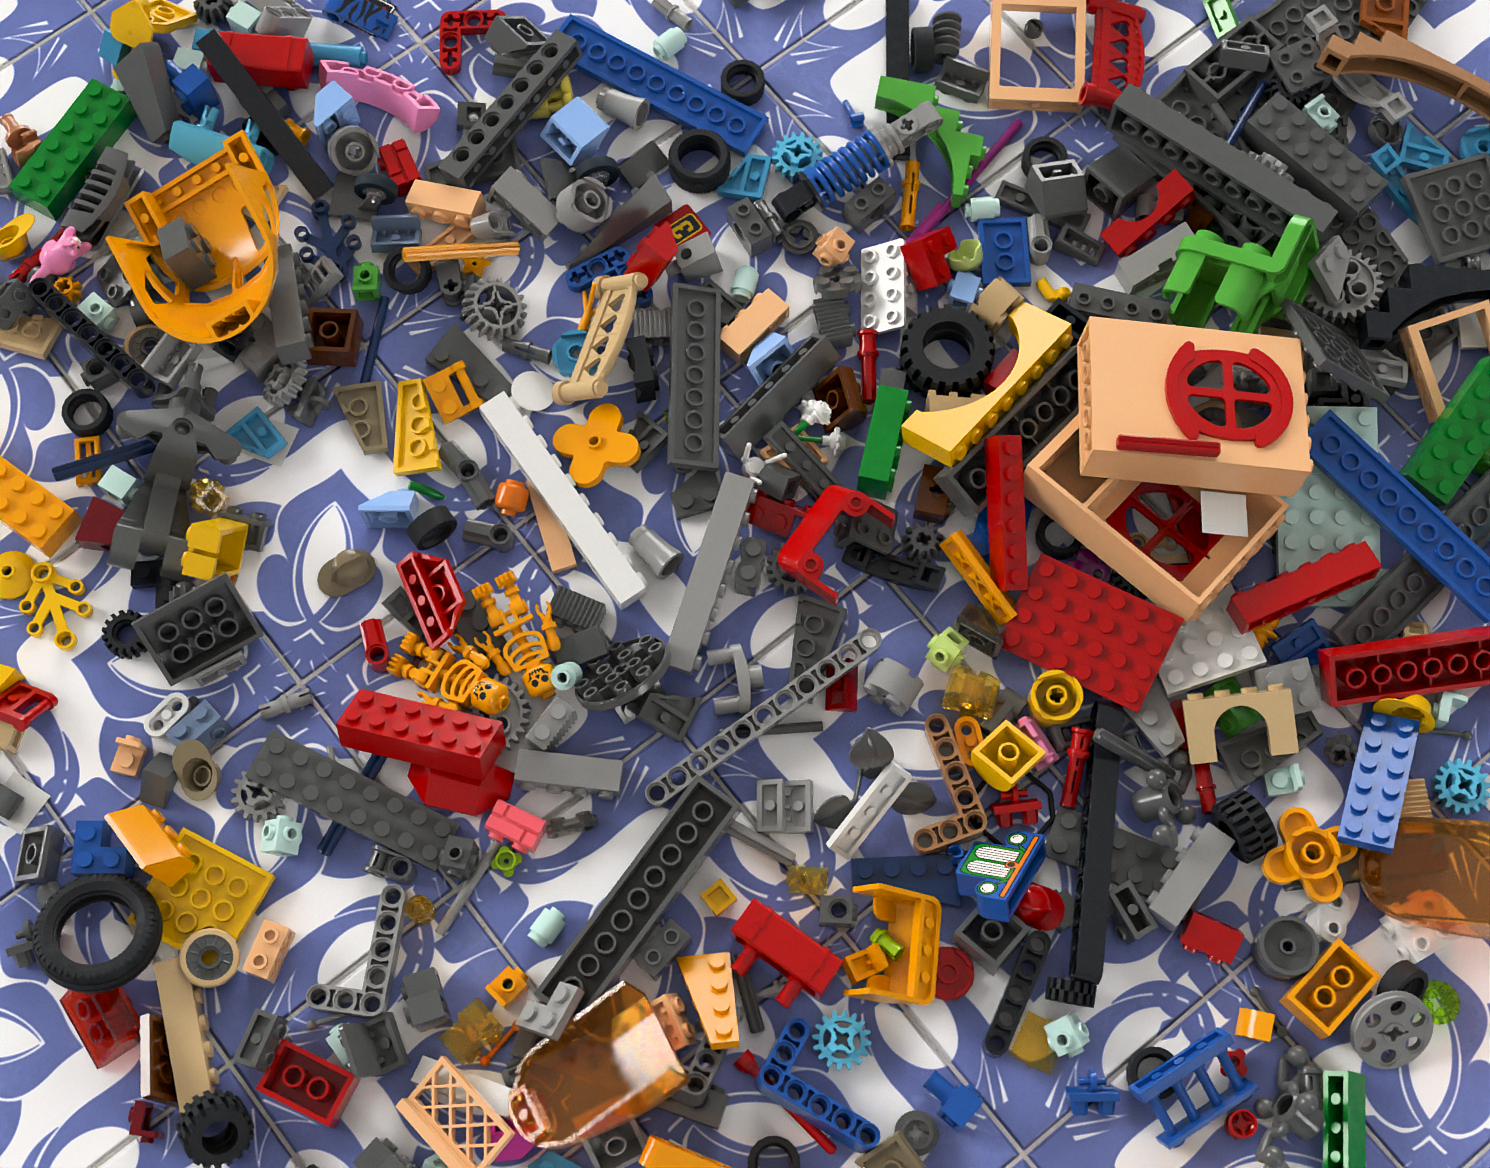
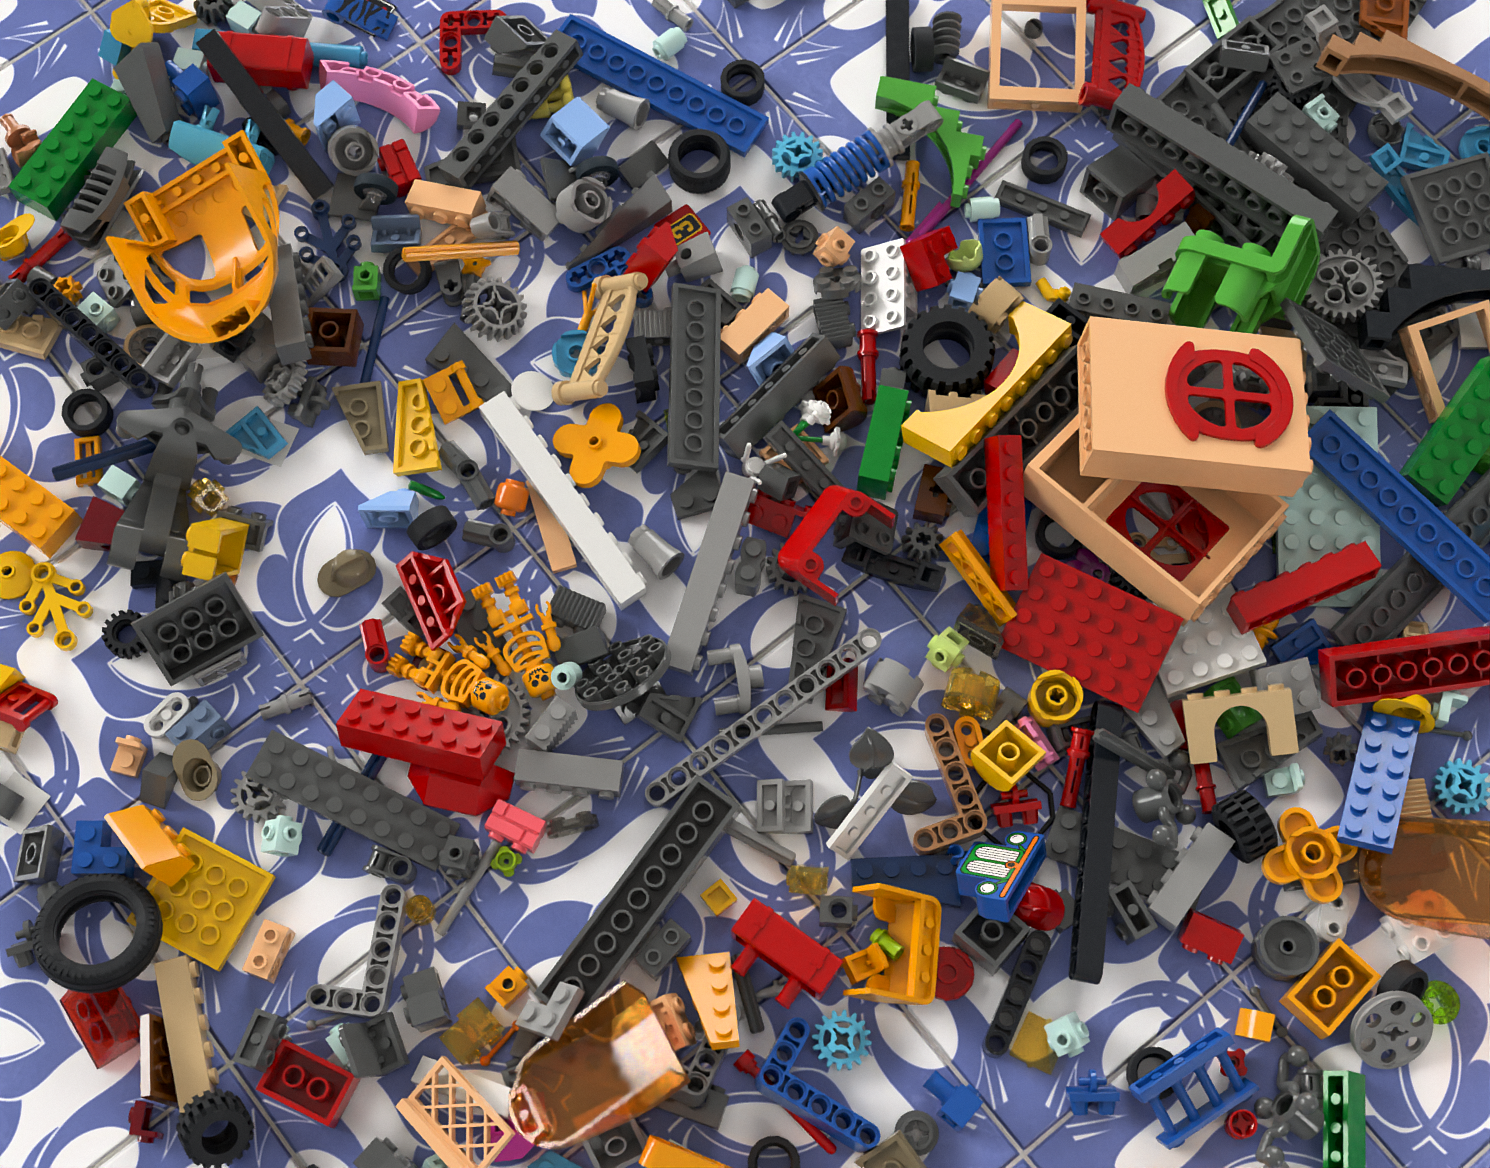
(60, 256): bright pink animal -> none
(187, 253): dark grey brick -> none
(209, 975): wheel -> none
(512, 346): dark grey pin -> none
(547, 927): light aqua brick -> none
(747, 179): dark azure wing -> none
(856, 119): blue hand -> none
(1057, 188): dark grey slope -> none
(1071, 992): black tyre -> none
(1074, 234): dark grey slope -> none
(1168, 445): red axle -> none
(1224, 513): white sticker -> none
(1331, 267): light grey wing -> none

